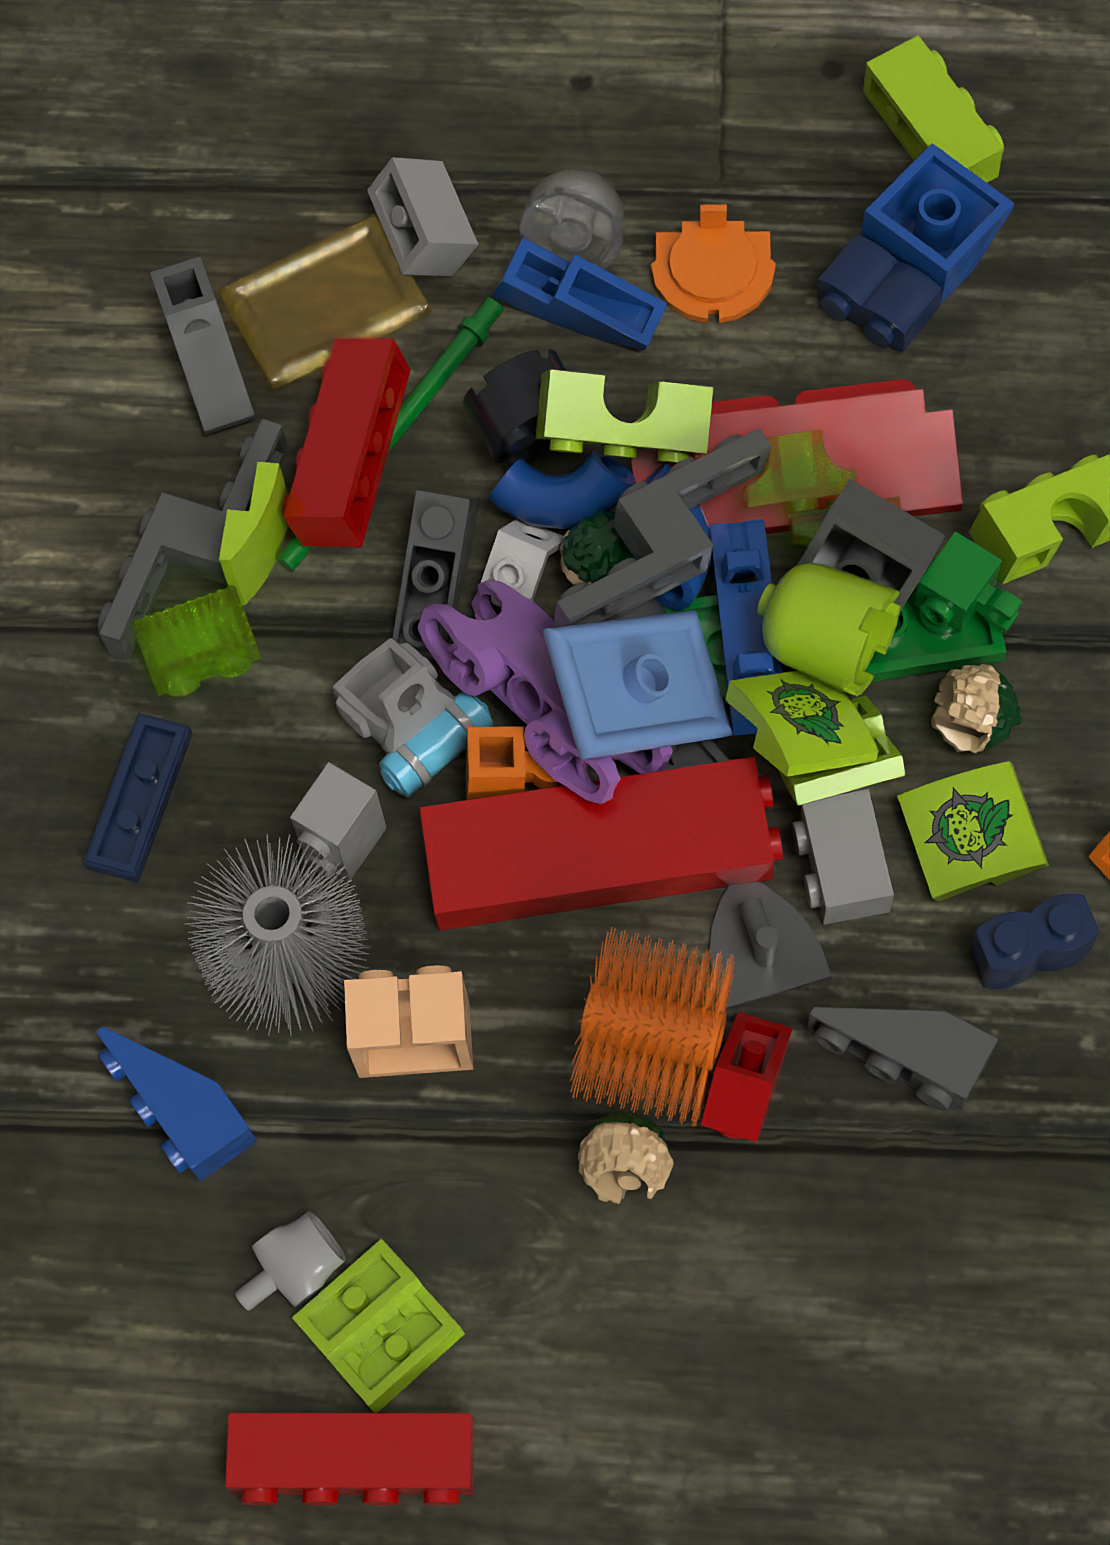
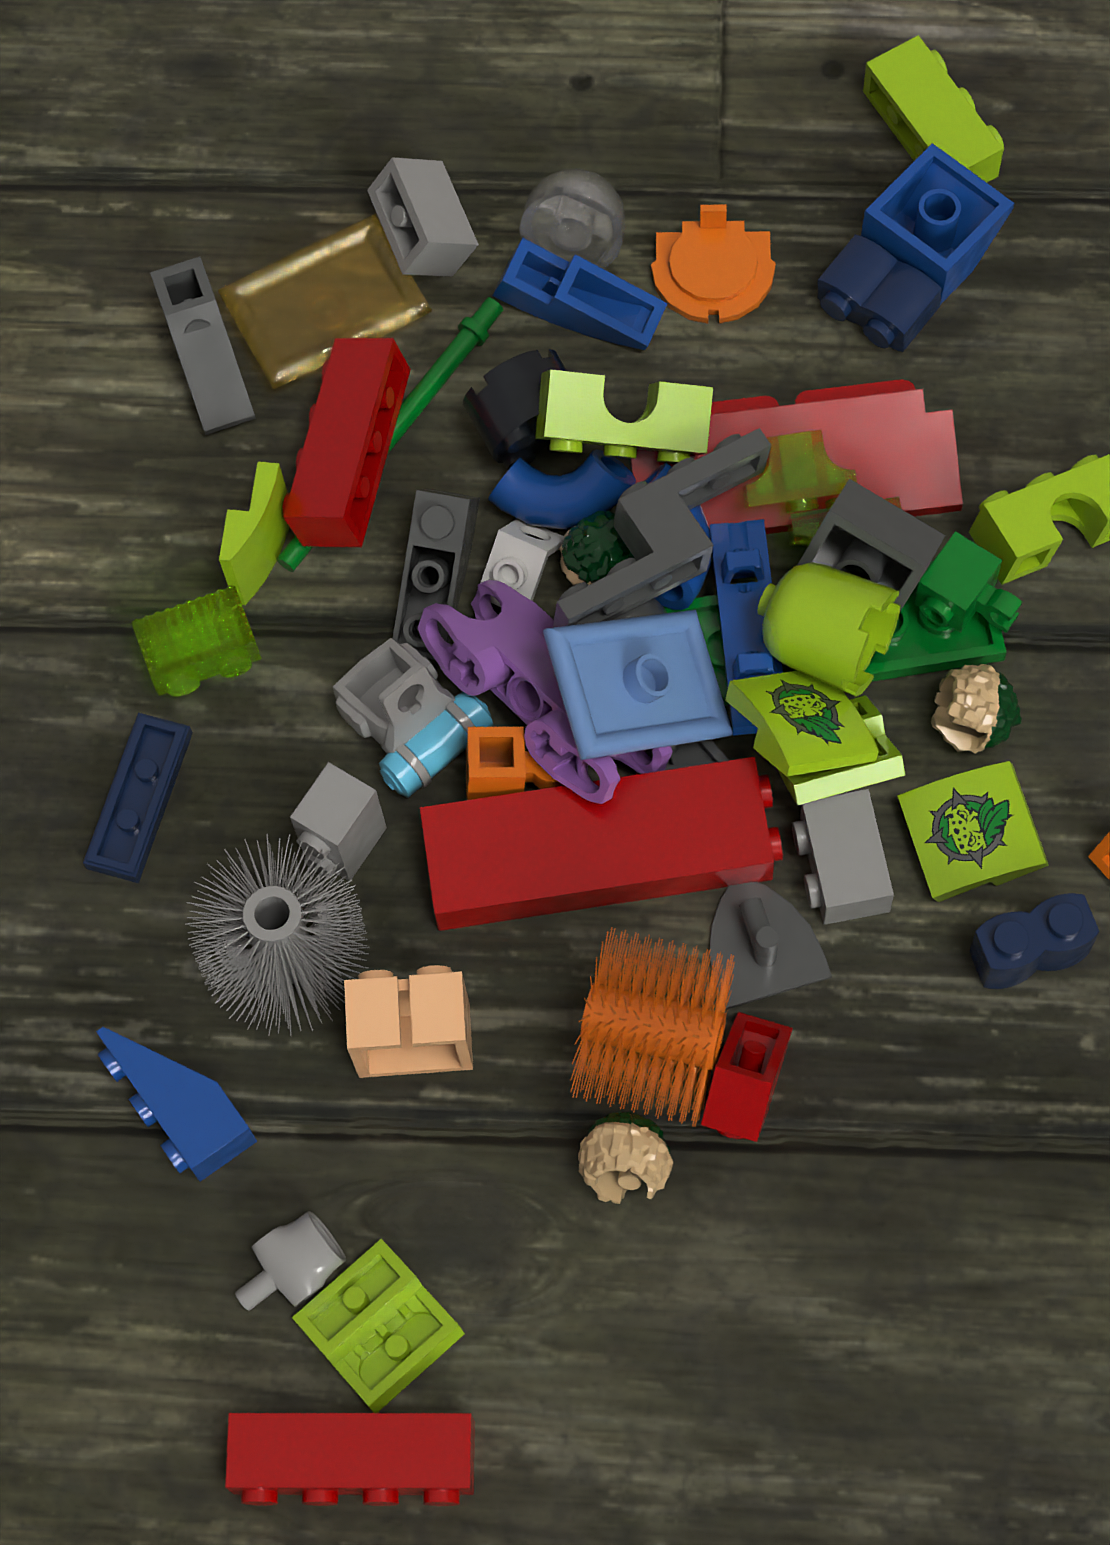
(182, 538): dark grey bracket -> none
(920, 1047): dark grey slope -> none

